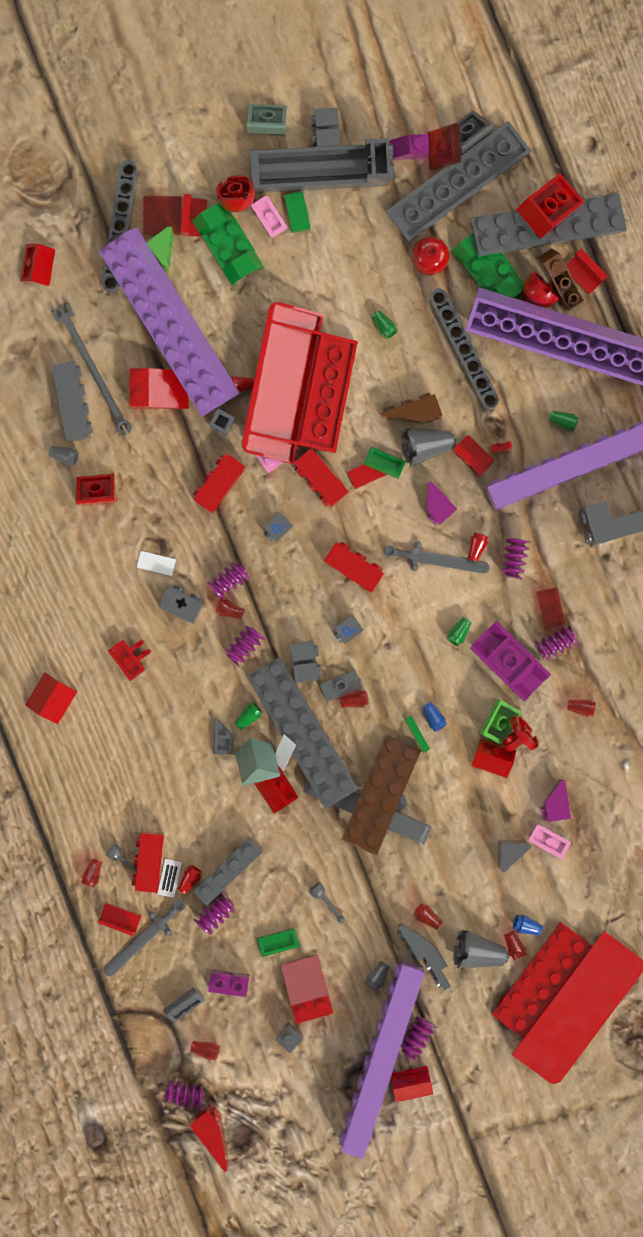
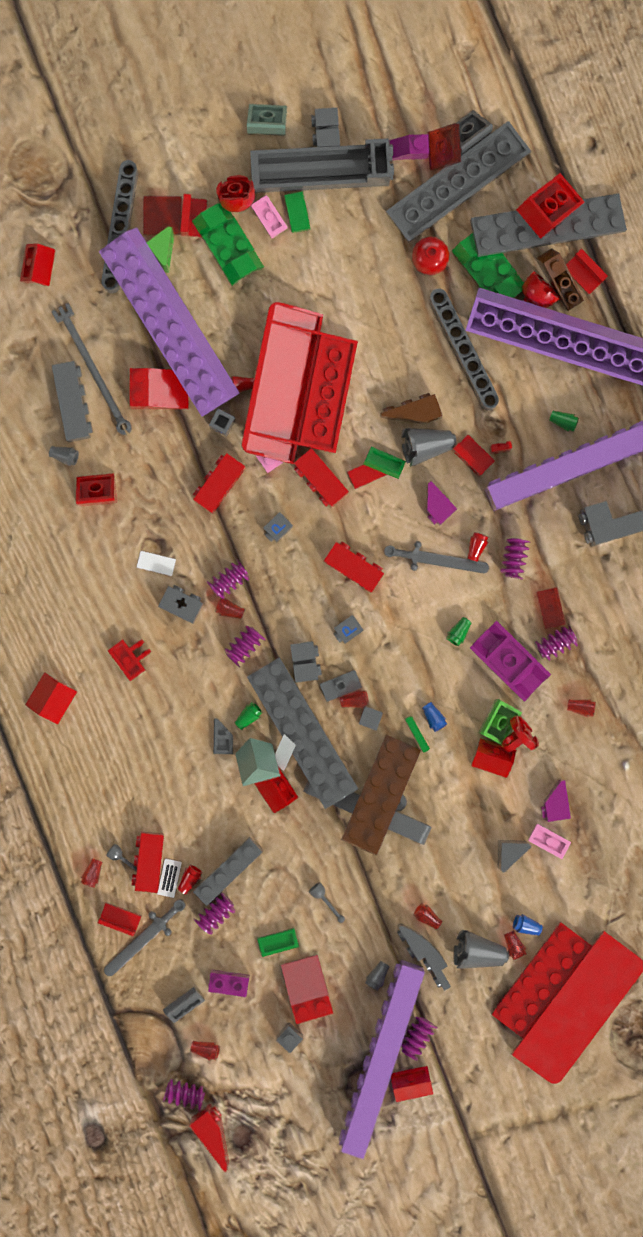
(370, 718): none -> dark grey tile
(385, 325): green cone -> none

